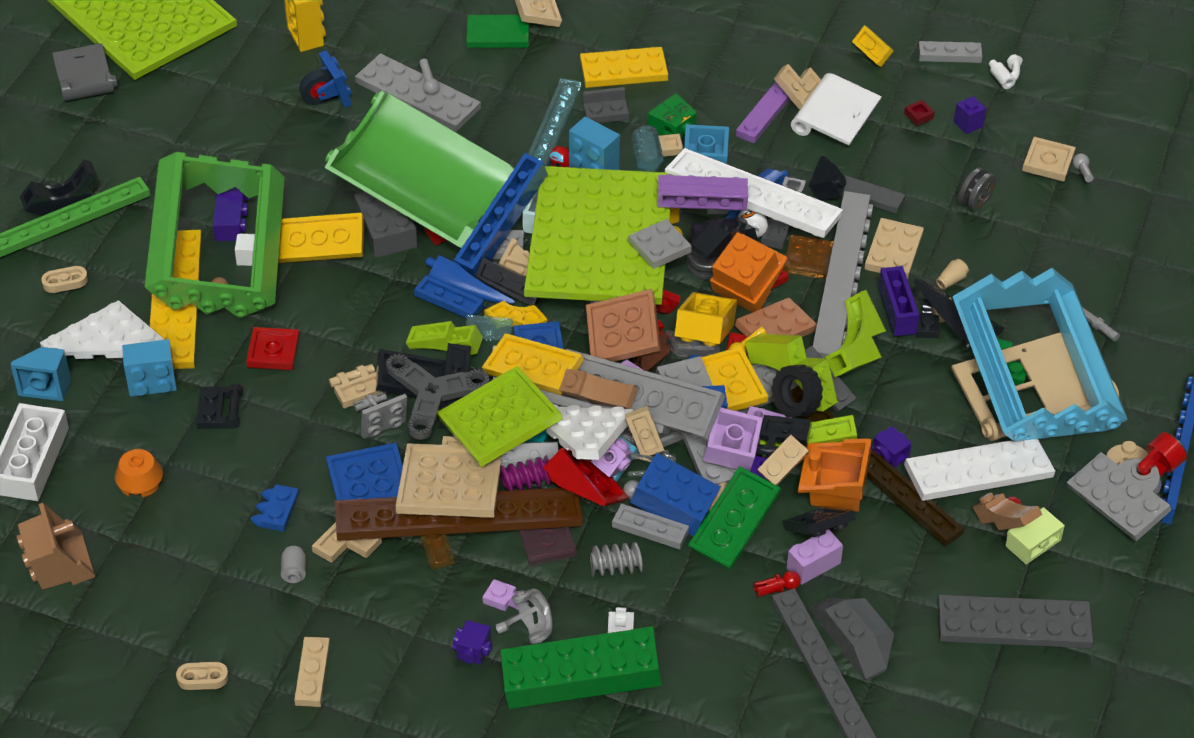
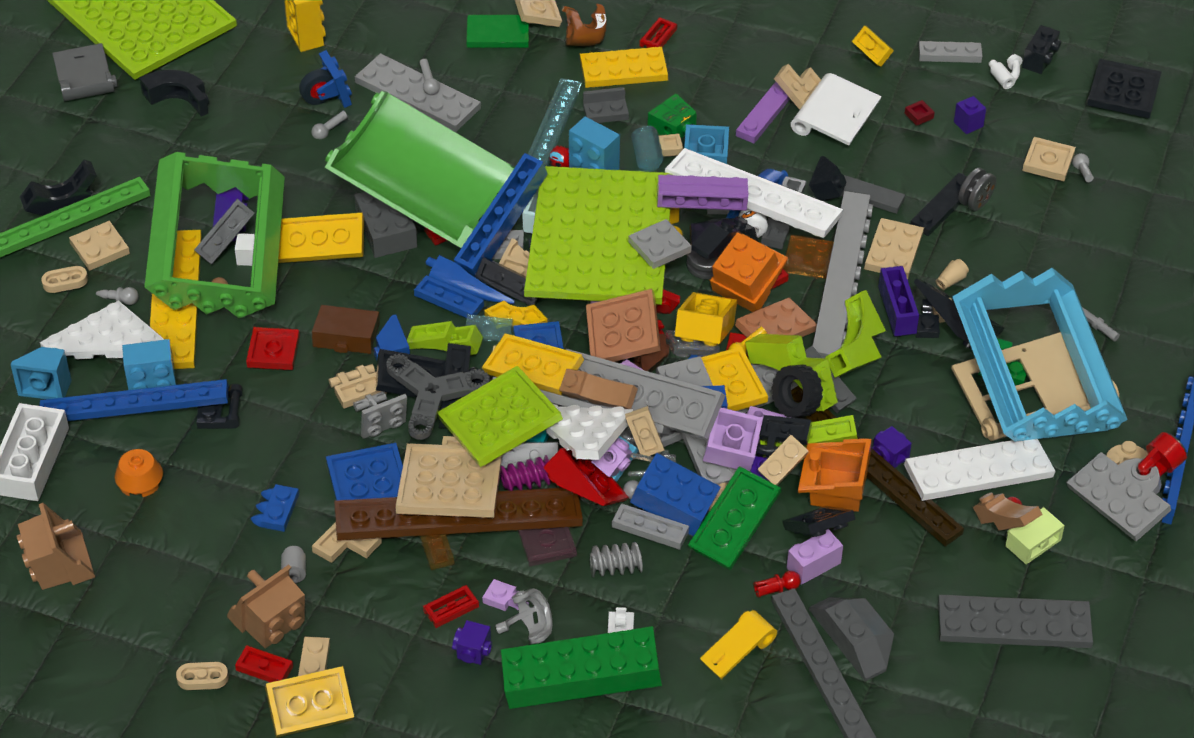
(99, 245): none -> tan plate
(127, 295): none -> light grey bar
(141, 400): none -> blue plate
(175, 84): none -> black arch
(224, 231): none -> dark grey plate
(263, 665): none -> red plate
(269, 608): none -> medium nougat piece
(309, 701): none -> yellow brick
(321, 130): none -> light grey bar
(345, 329): none -> reddish brown container
(391, 338): none -> blue slope
(453, 609): none -> red tile
(585, 34): none -> dark orange piece
(662, 34): none -> red tile
(738, 642): none -> yellow door
(940, 206): none -> black plate
(1041, 49): none -> black brick
(1124, 88): none -> black plate

